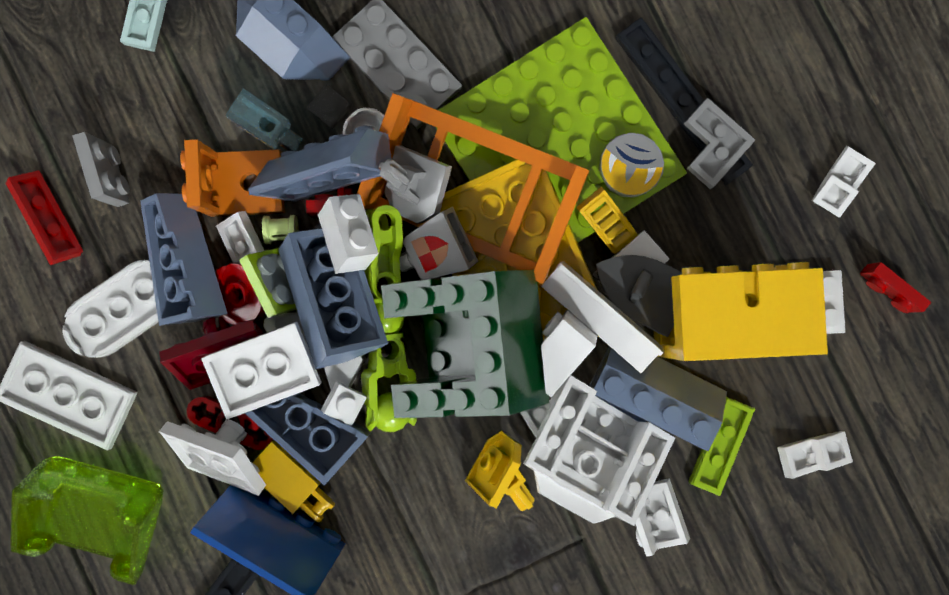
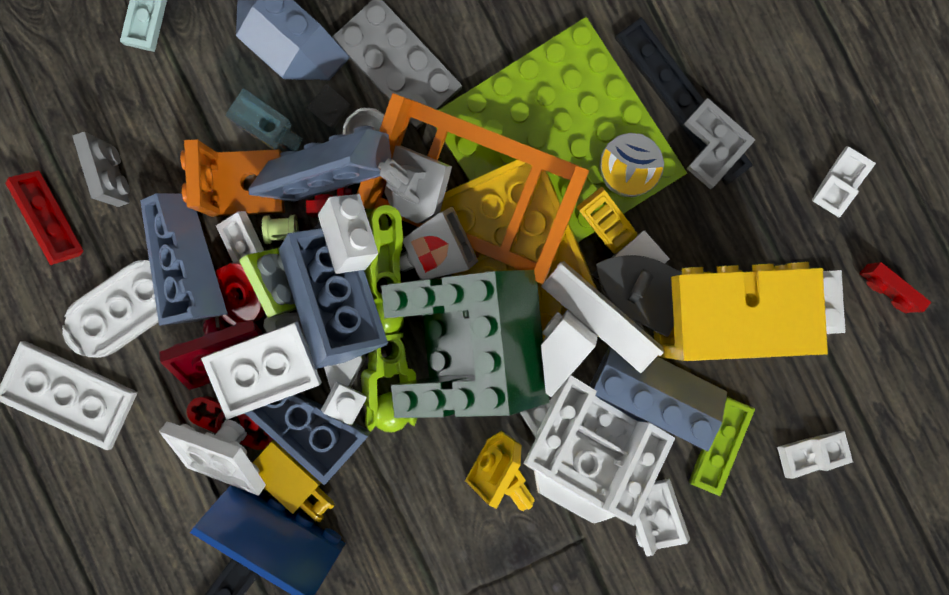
(86, 511): clear neon green windscreen -> none

